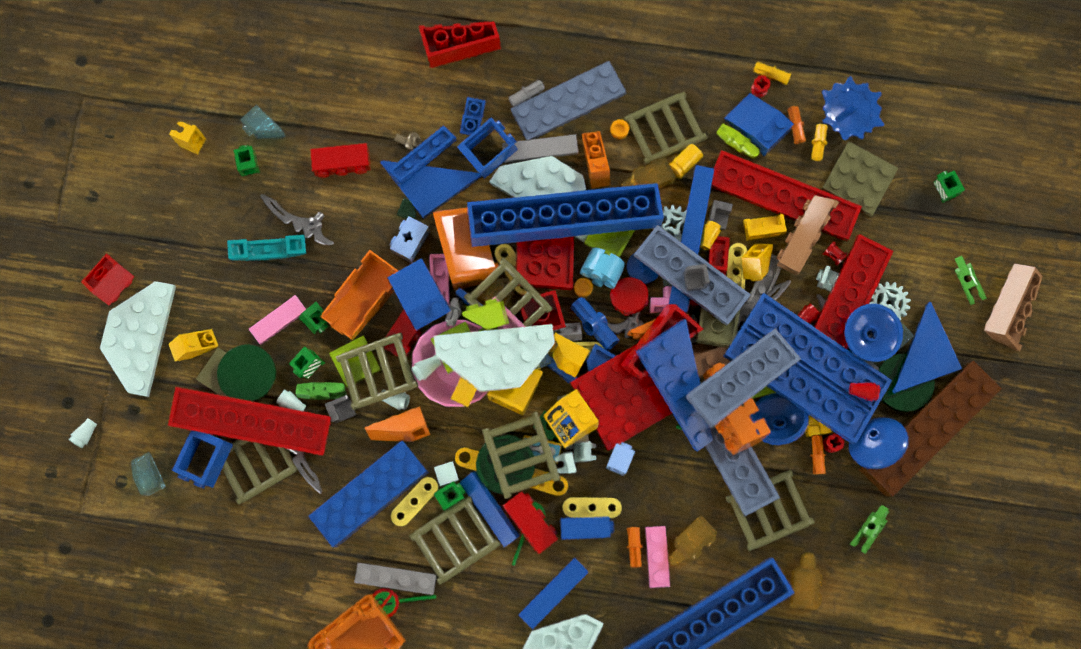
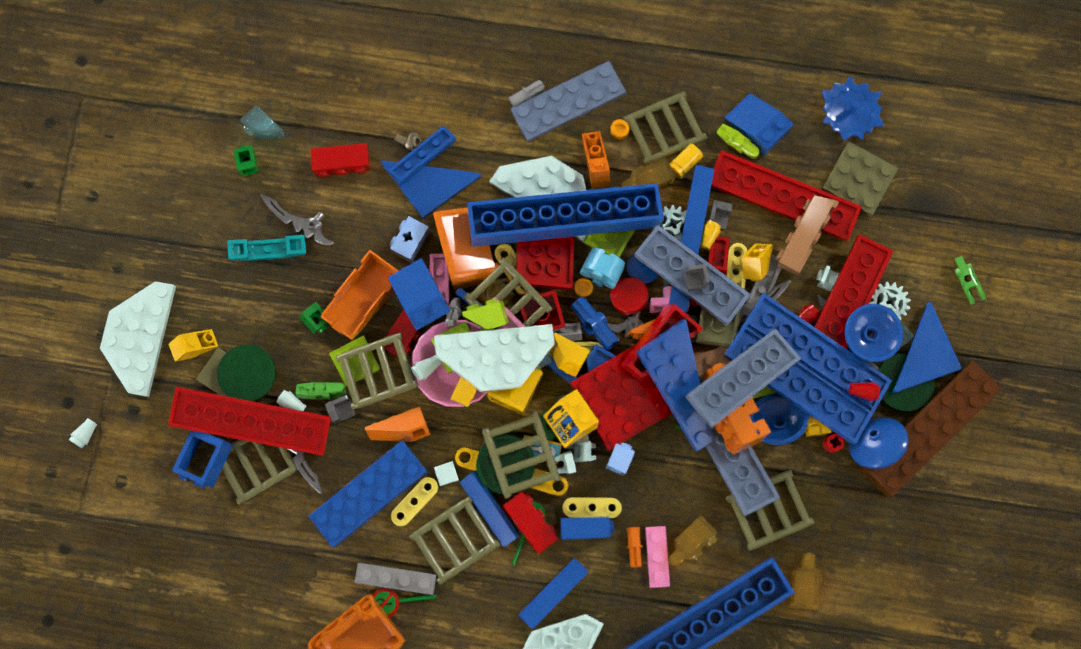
(108, 279): red slope -> none
(146, 475): clear light blue slope -> none
(190, 138): yellow hinge -> none
(277, 320): bright pink tile -> none
(306, 363): green brick -> none
(398, 401): light aqua cone -> none
(406, 209): clear green tile -> none
(442, 495): green brick -> none
(458, 41): red wedge -> none
(472, 116): blue slope -> none
(476, 137): blue window -> none
(543, 148): light grey tile -> none
(764, 227): yellow hinge -> none
(765, 84): red bush -> none
(772, 73): yellow axle -> none
(797, 129): orange axle -> none
(818, 456): orange axle -> none
(819, 142): yellow axle -> none
(835, 253): red bush -> none
(875, 520): bright green hinge -> none
(954, 185): green brick -> none
(1014, 306): wedge -> none

